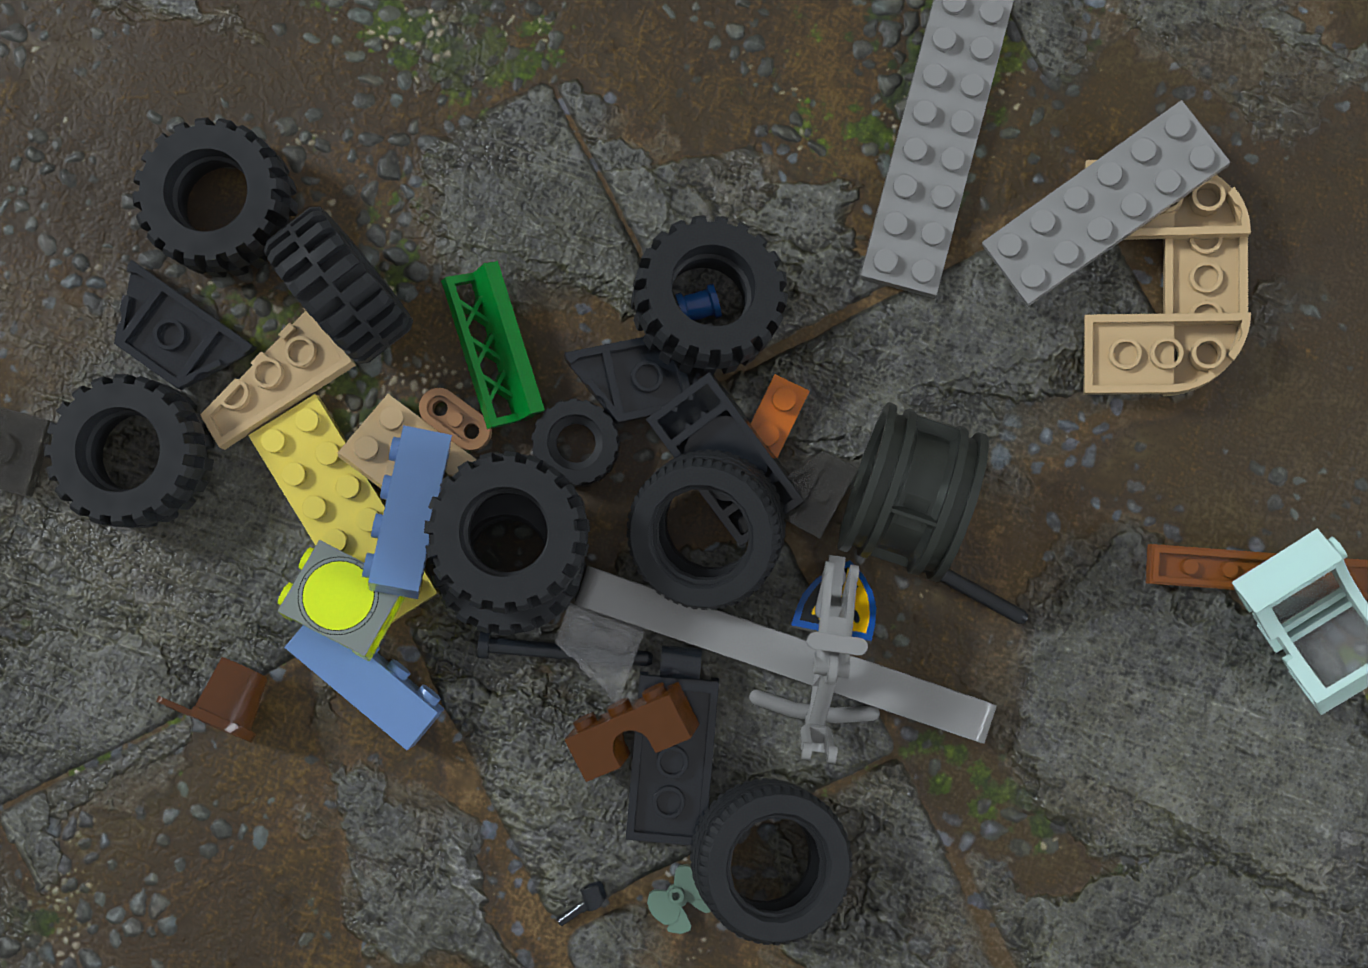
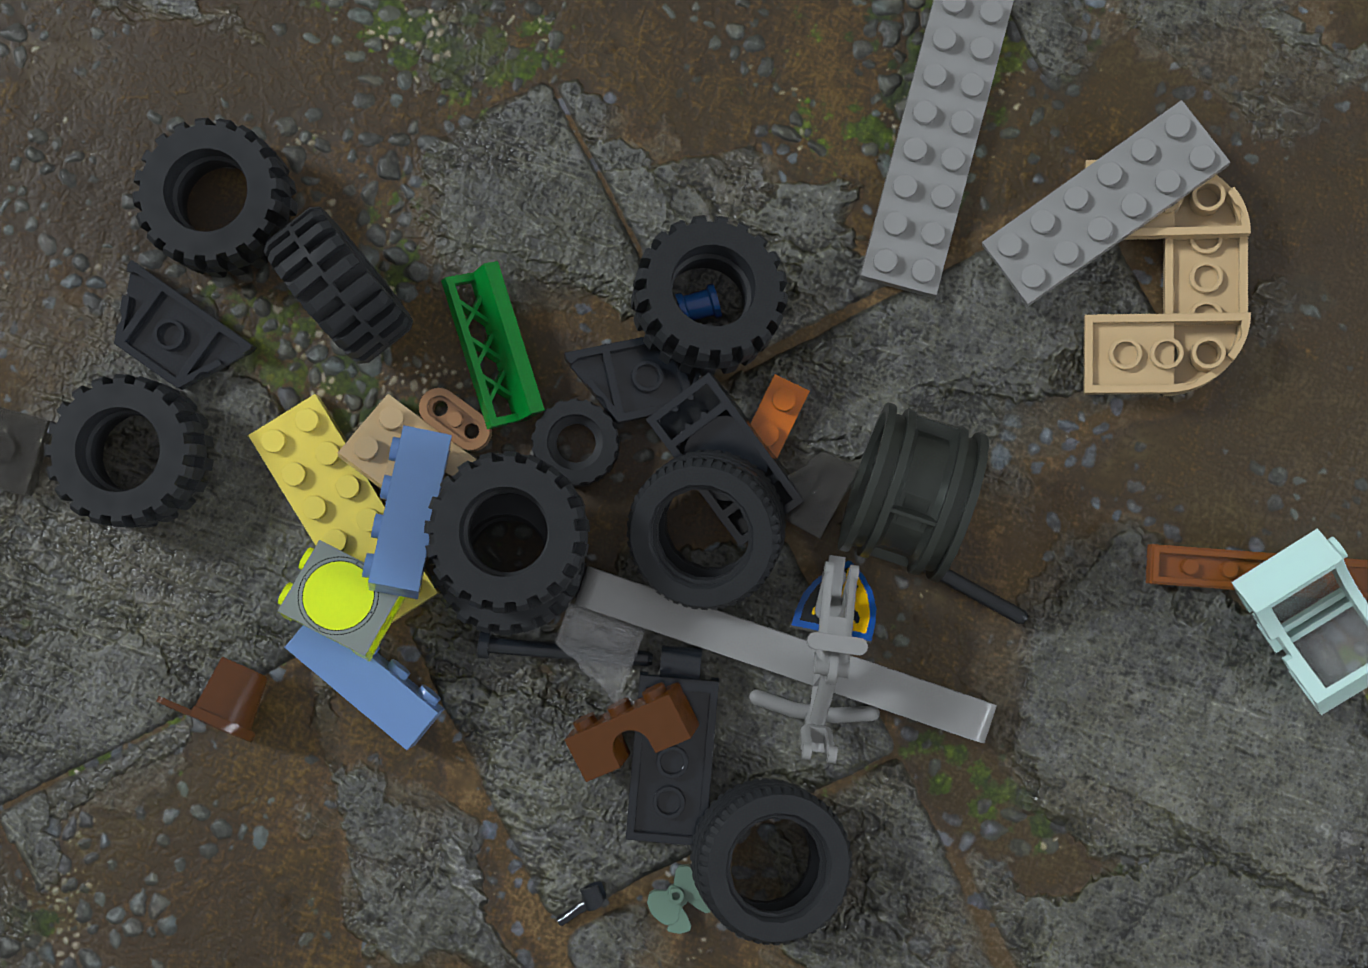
(276, 381): tan wing -> none

